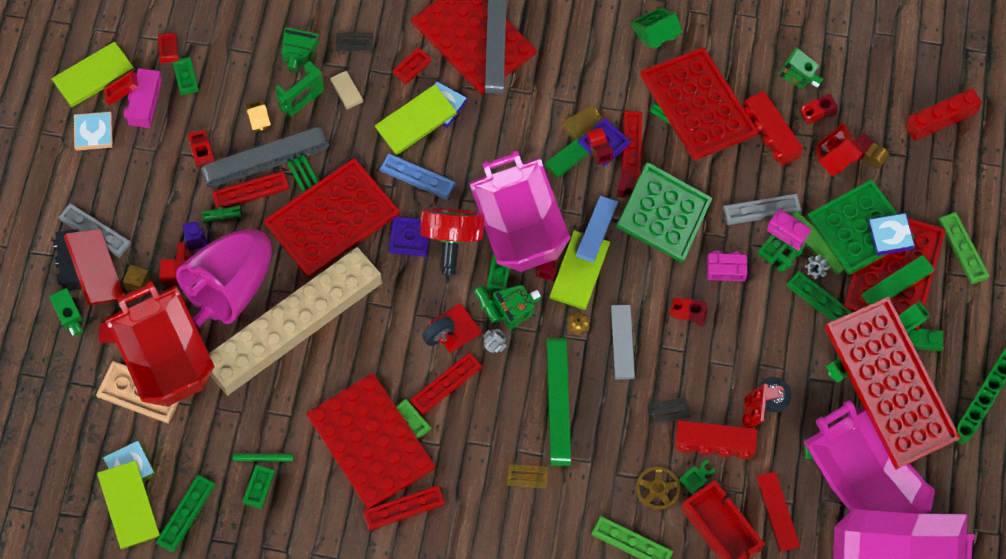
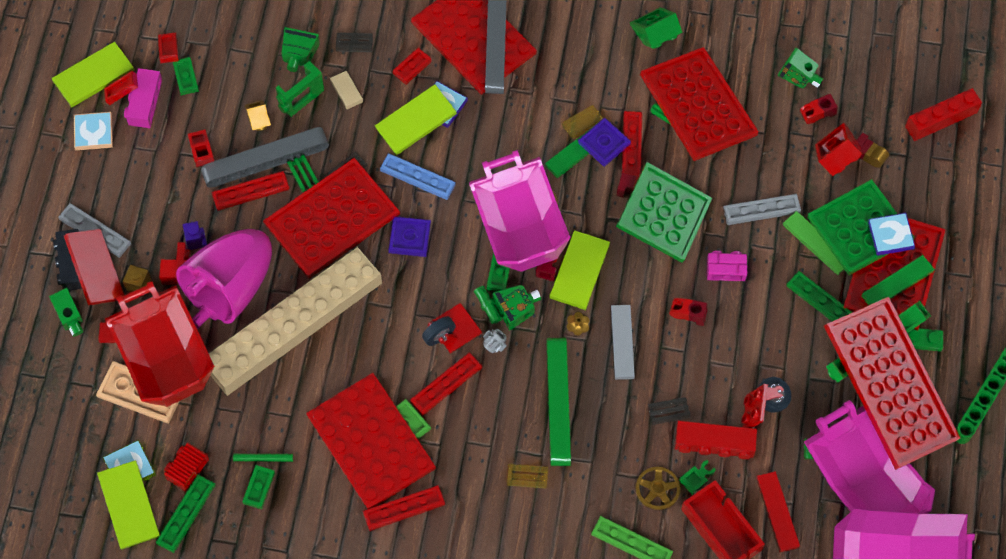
(185, 466): none -> red brick
(221, 214): green pin -> none
(451, 228): red wheel -> none
(596, 229): medium blue tile -> none
(599, 146): leg -> none
(773, 129): red brick -> none
(773, 250): green plate -> none
(789, 229): dark pink brick -> none
(813, 270): light grey gear -> none
(963, 248): bright green tile -> none

